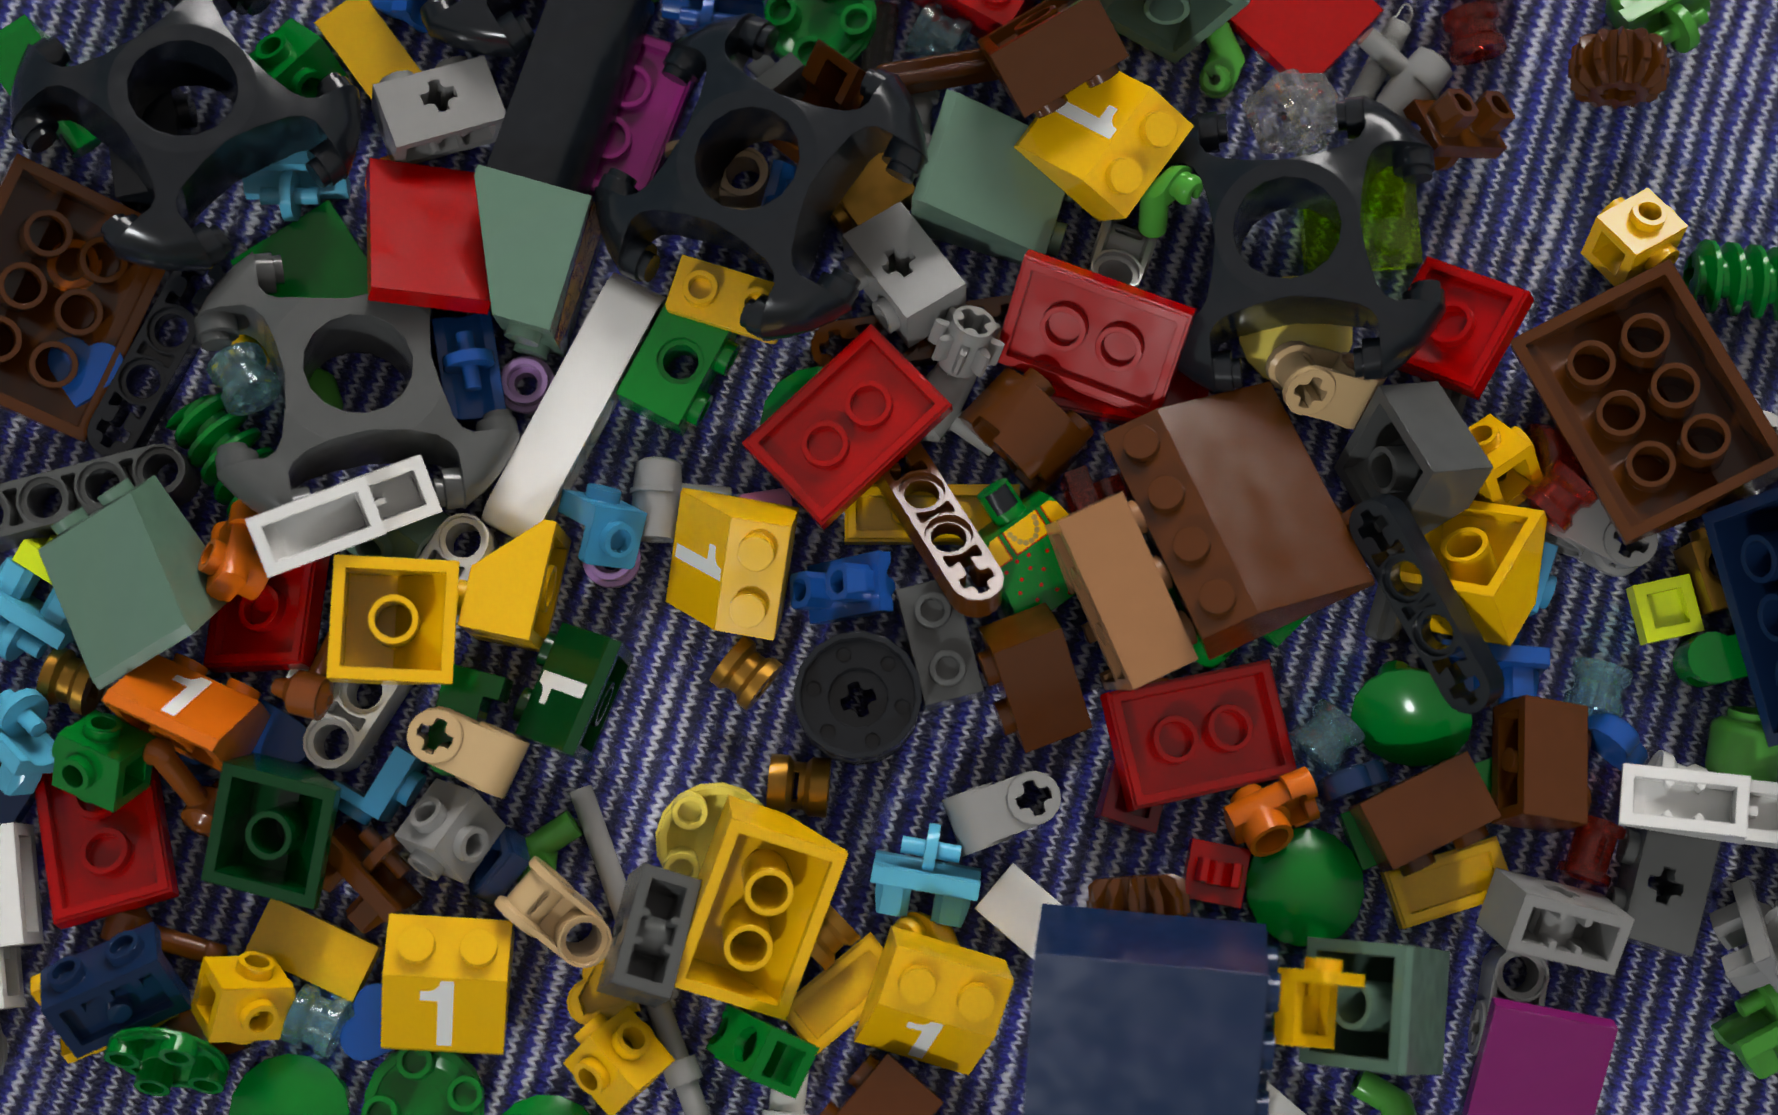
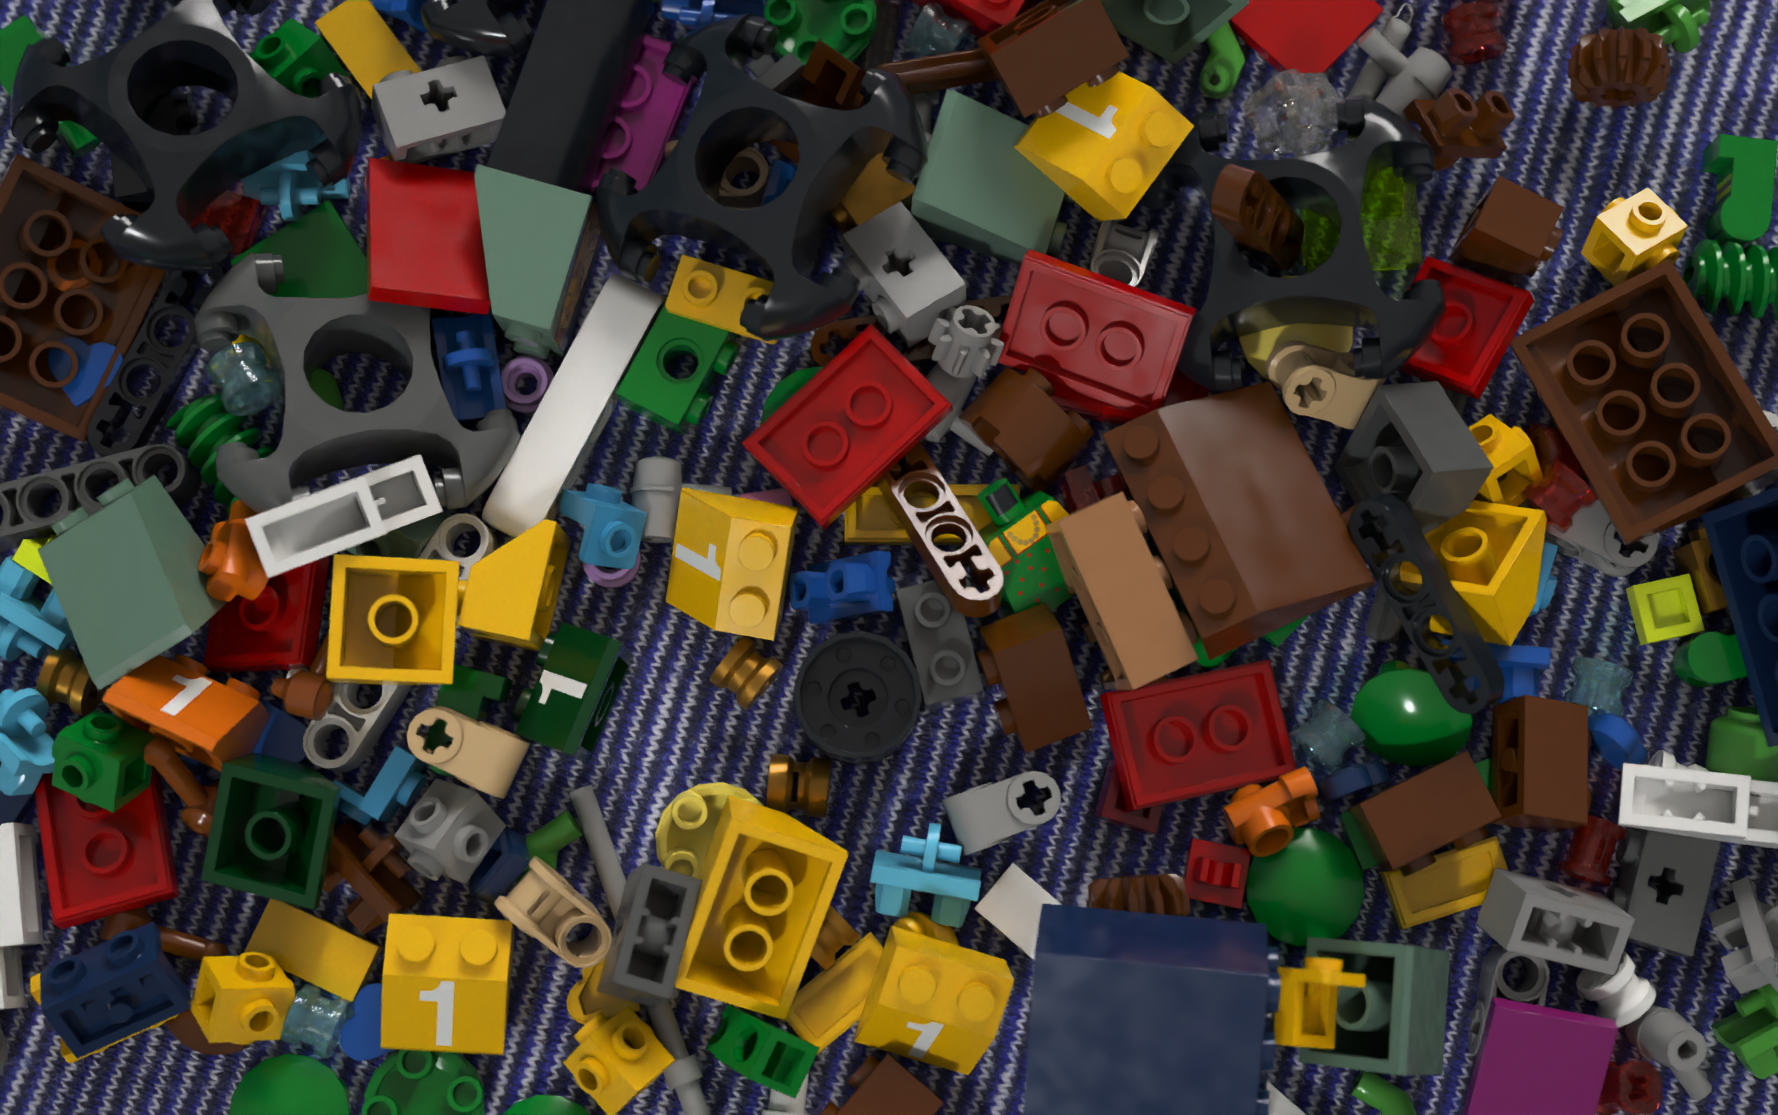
(167, 1060): green dish -> none
(236, 217): none -> clear red tile
(1173, 184): bright green arm -> none
(1257, 217): none -> reddish brown beam
(1508, 233): none -> reddish brown brick
(1618, 996): none -> white wheel
(1630, 1087): none -> clear red bush
(1672, 1042): none -> light grey piece
(1742, 187): none -> green leg

